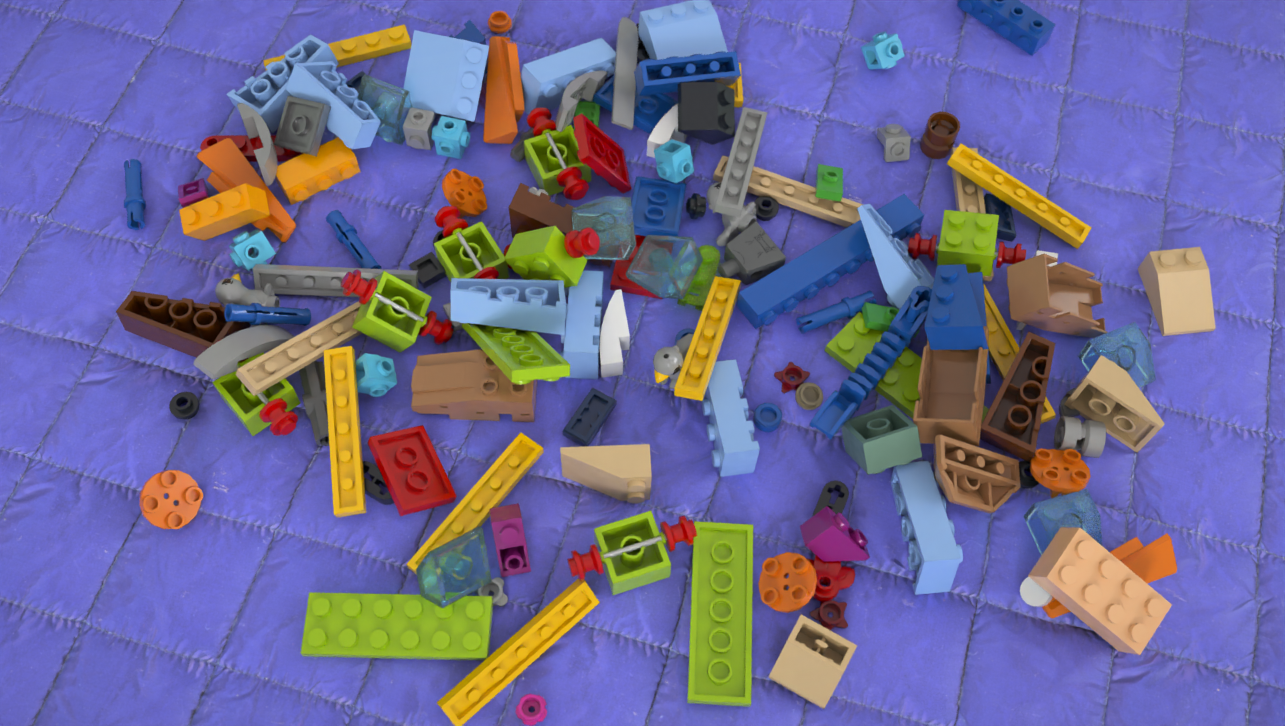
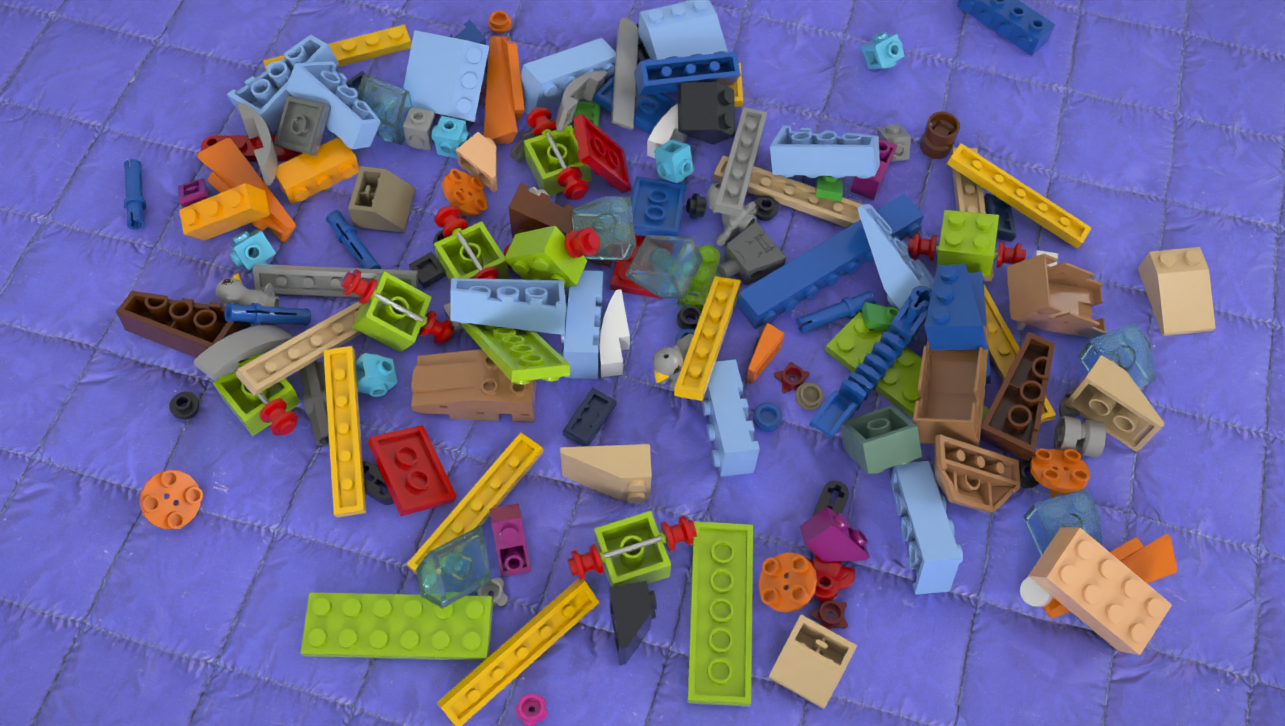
(381, 200): none -> dark tan slope
(480, 159): none -> light nougat slope
(631, 616): none -> black slope
(688, 312): none -> black plate
(767, 347): none -> orange slope
(824, 154): none -> light blue wedge
(870, 186): none -> magenta slope

